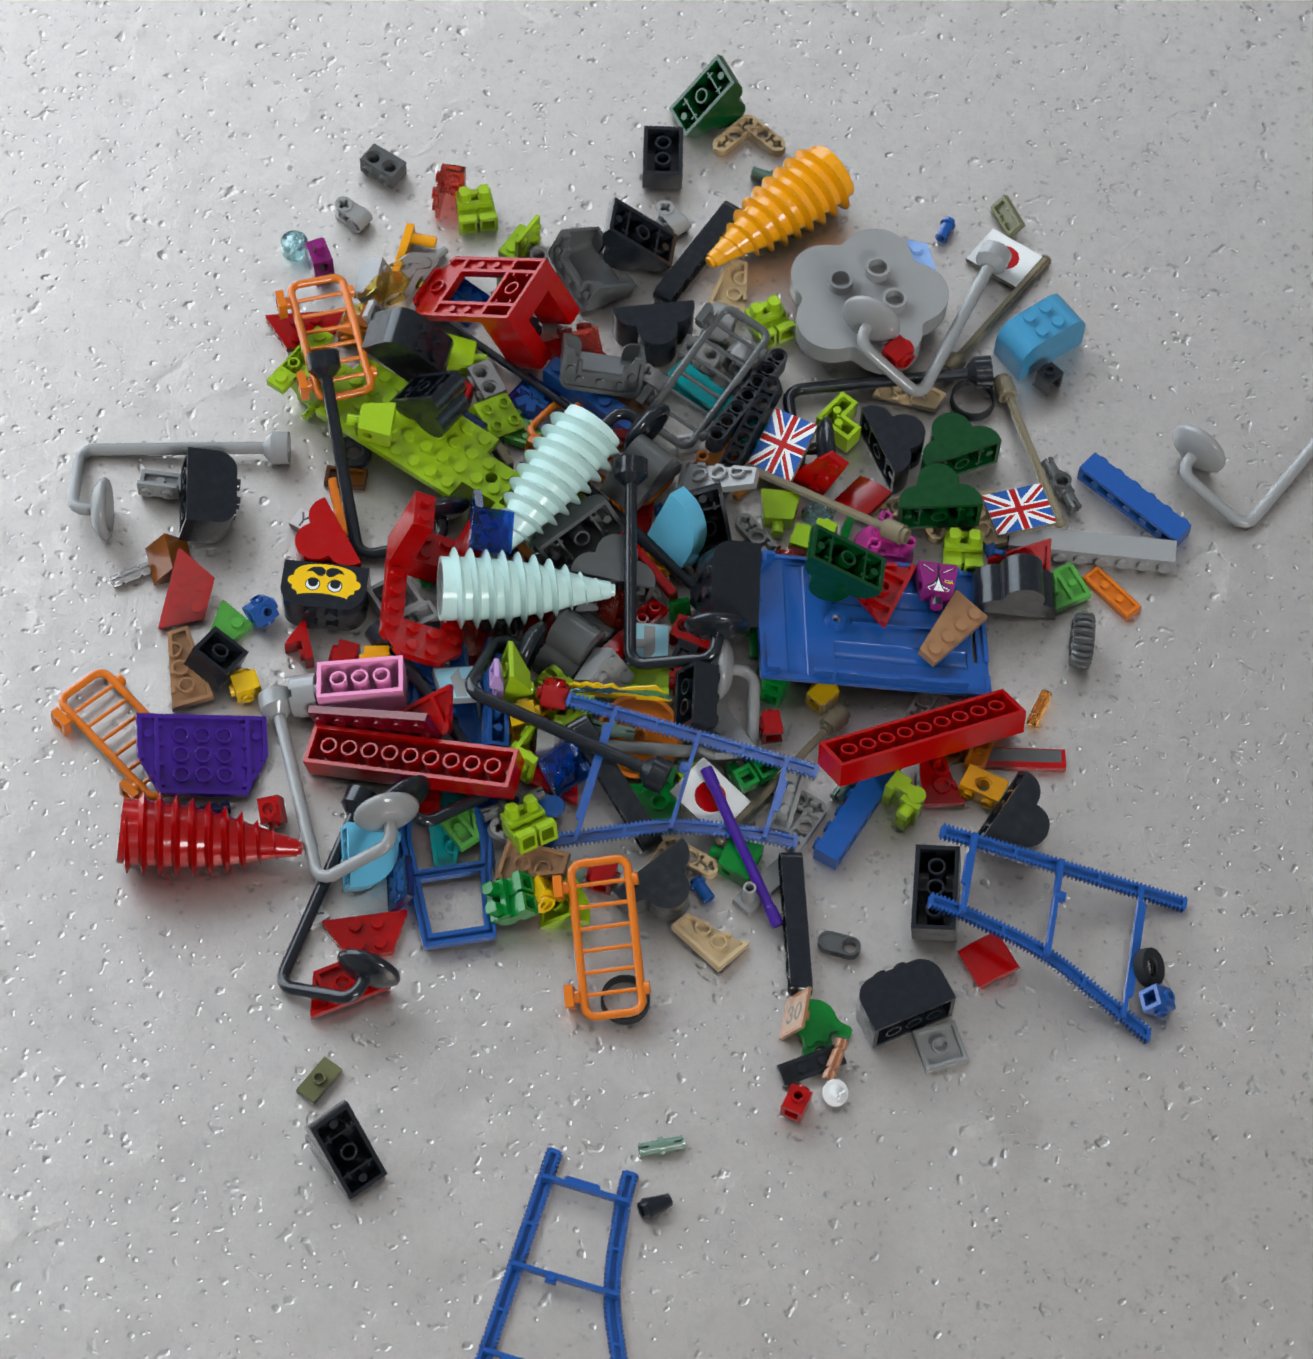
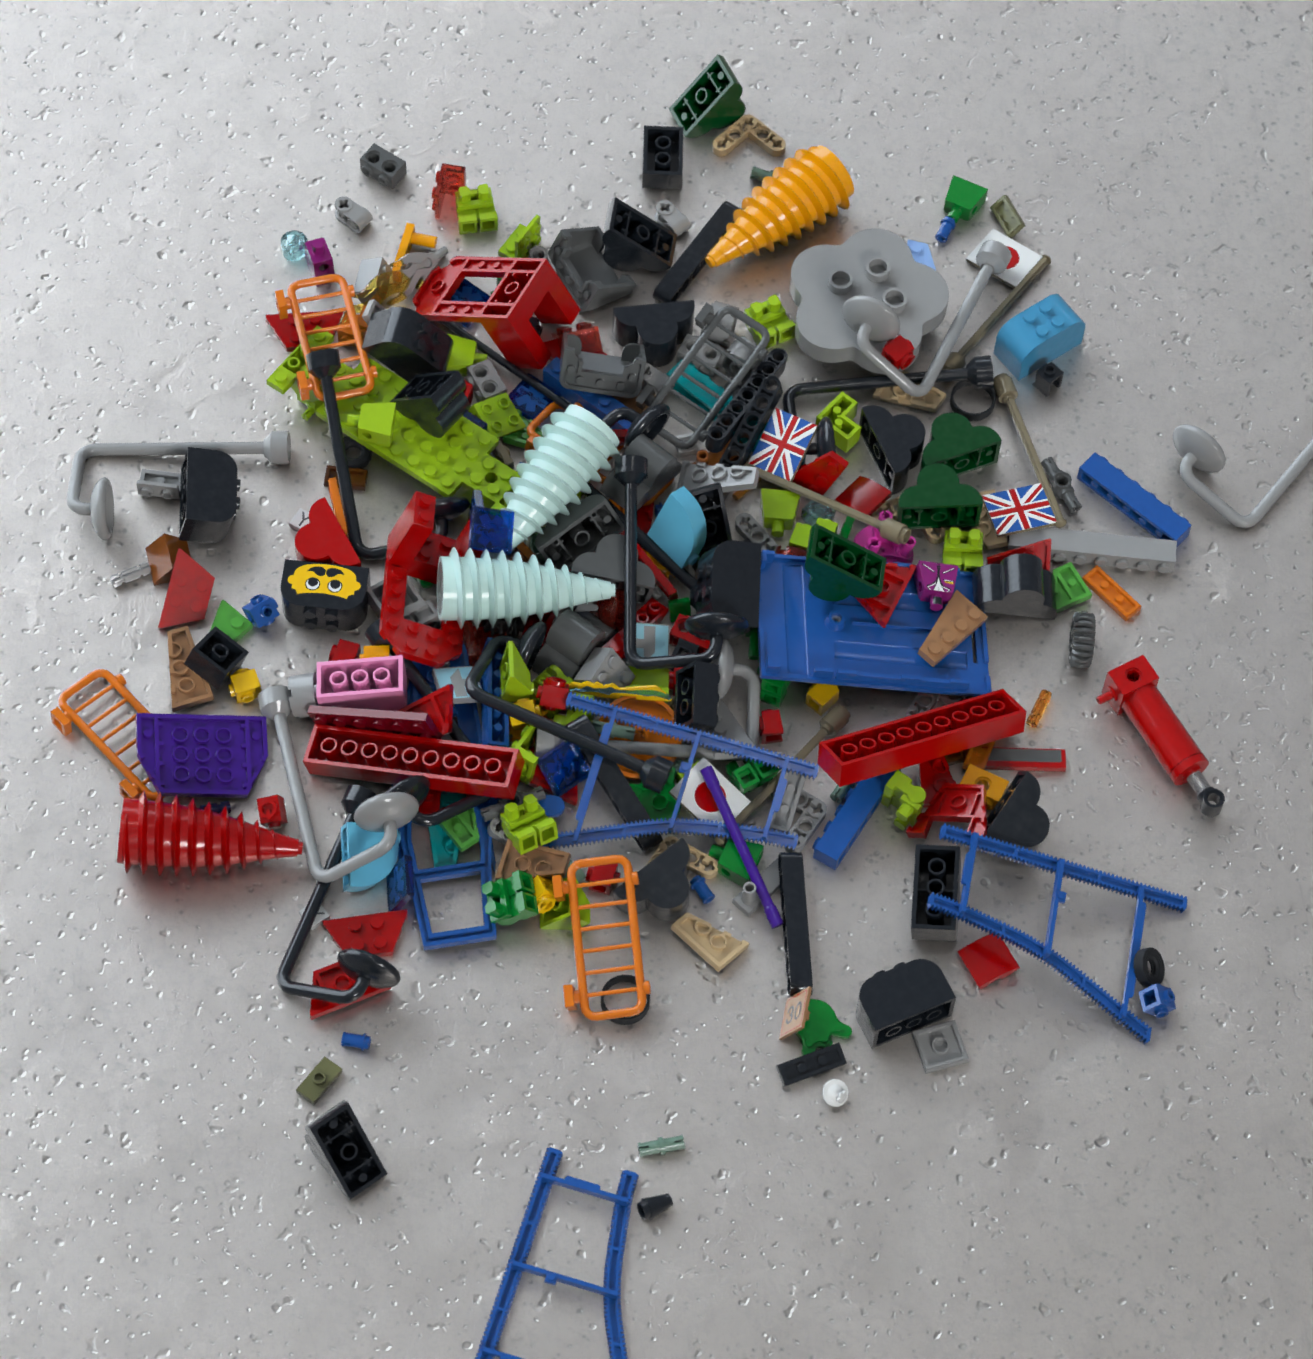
(300, 642): red slope -> none
(356, 1041): none -> blue pin
(496, 678): lavender slope -> none
(732, 285): tan wing -> none
(796, 1102): red brick -> none
(833, 944): dark grey piece -> none
(835, 1059): nougat axle -> none
(954, 804): none -> red wing
(964, 199): none -> green torso
(991, 549): blue hand -> none
(1135, 691): none -> red piece

